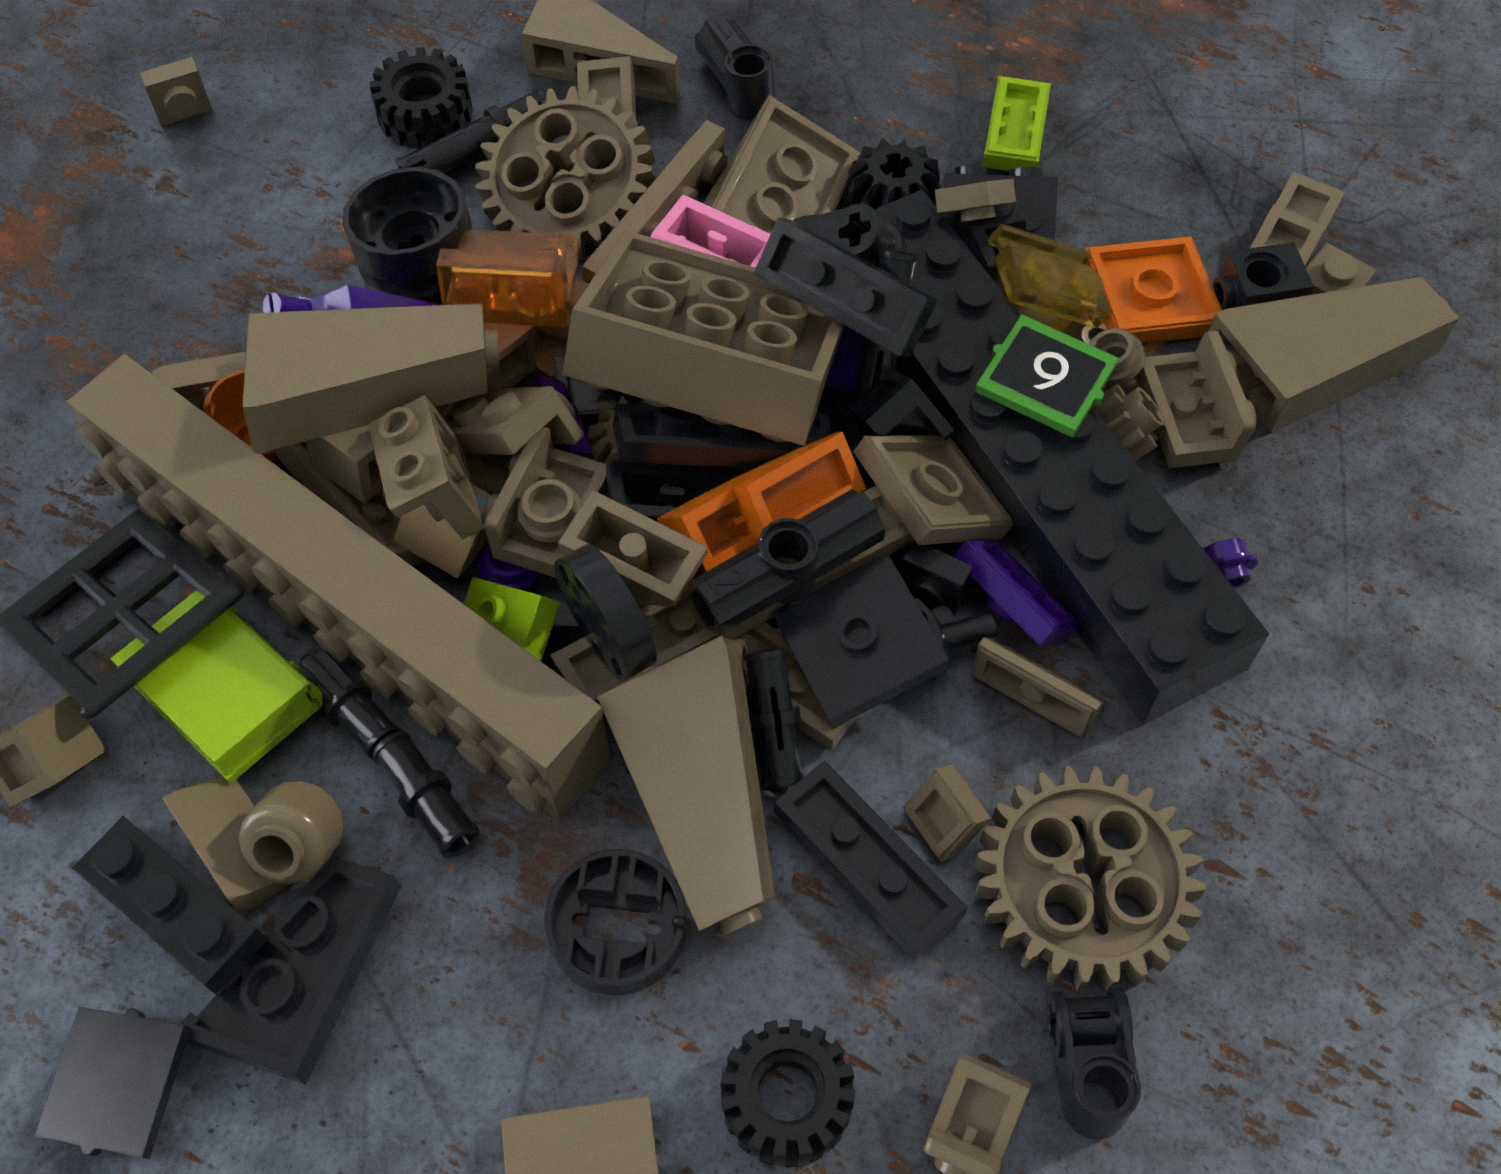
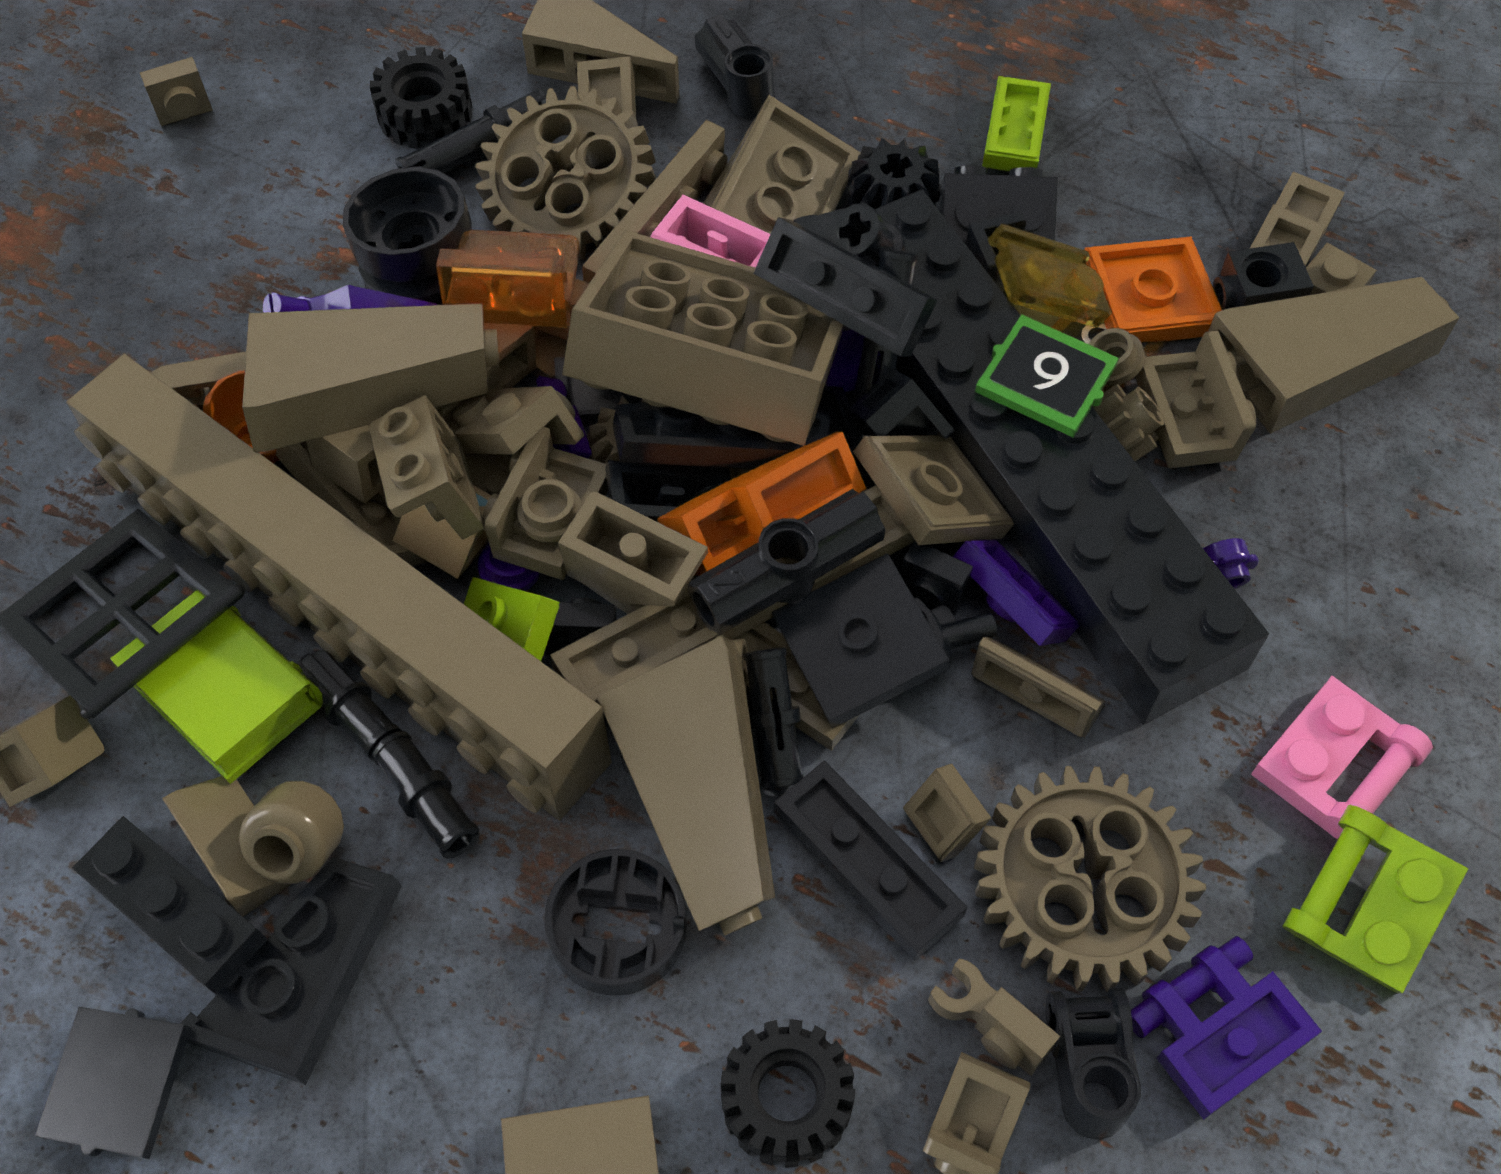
(606, 612): black piece -> none
(975, 199): dark tan plate -> none
(1008, 1027): none -> dark tan plate
(1236, 1043): none -> dark purple plate
(1325, 742): none -> bright pink plate
(1396, 910): none -> lime plate

